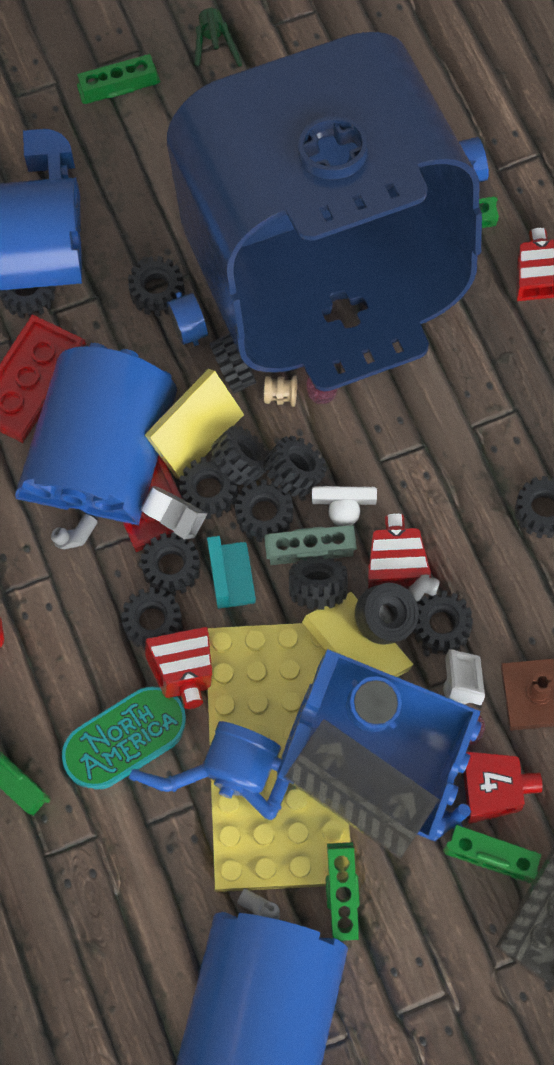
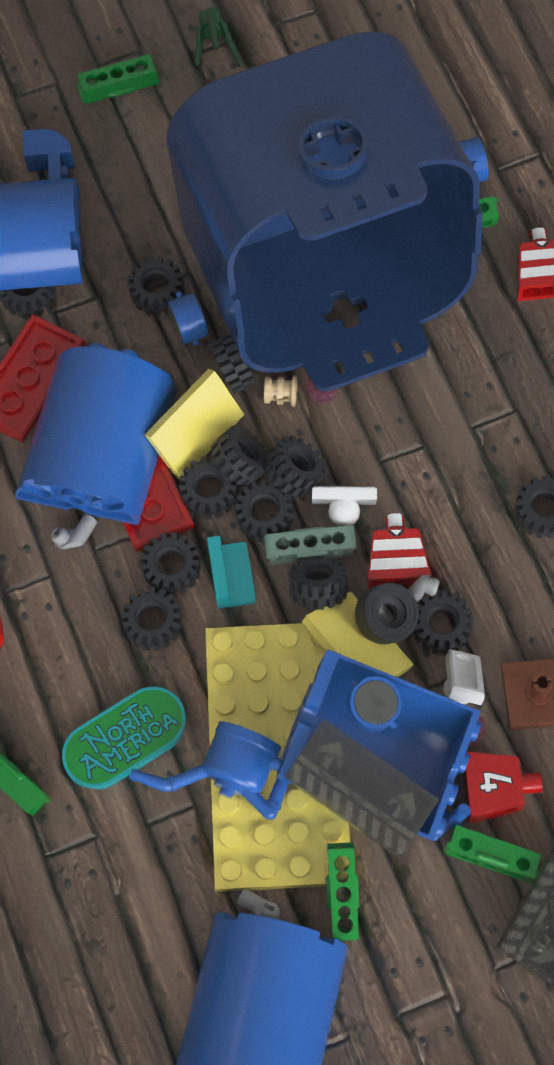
(173, 512): light grey leg -> none
(181, 664): red torso -> none

